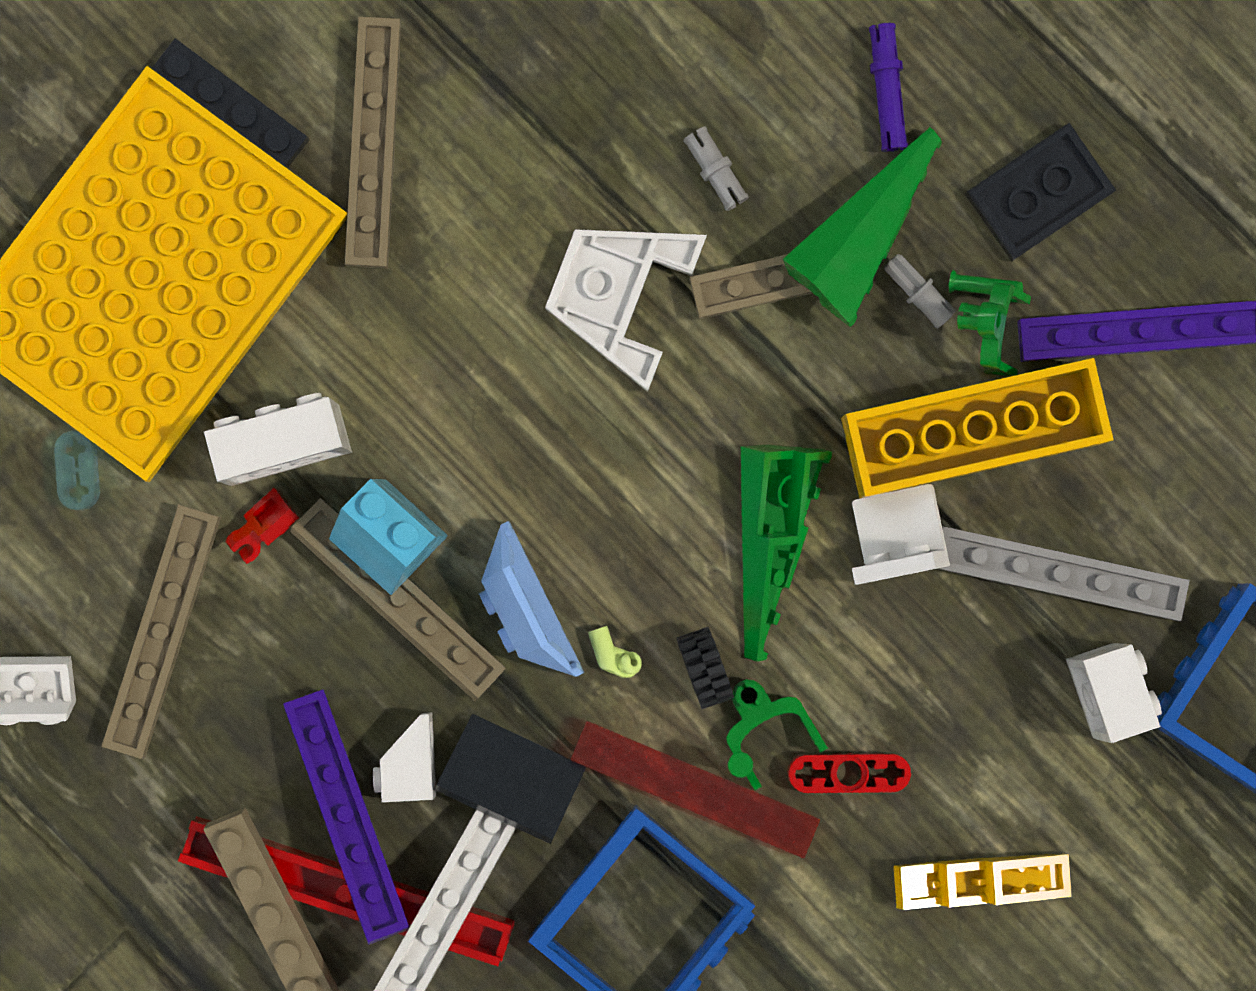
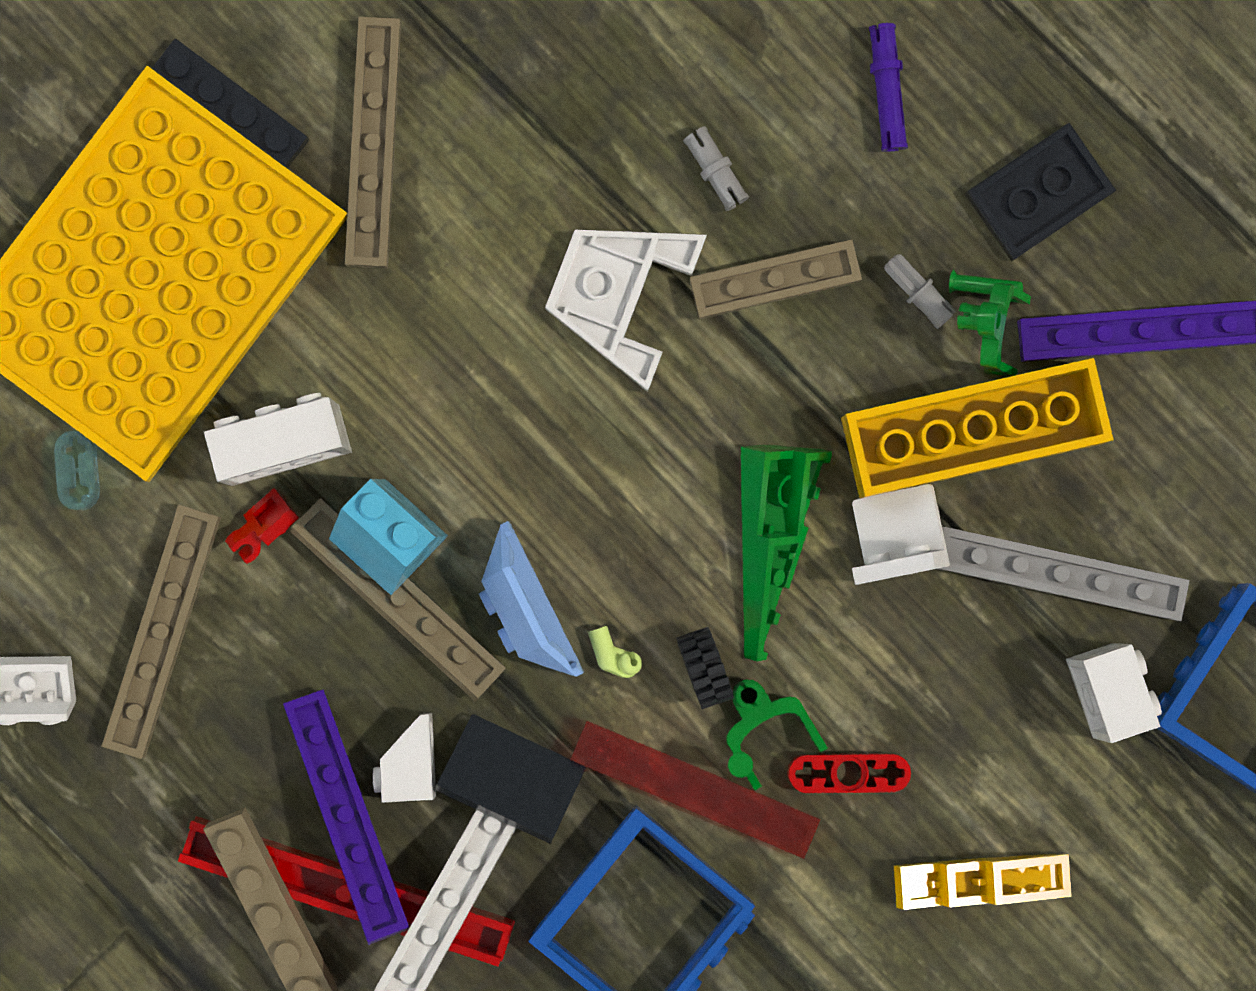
(847, 248): green wedge -> none

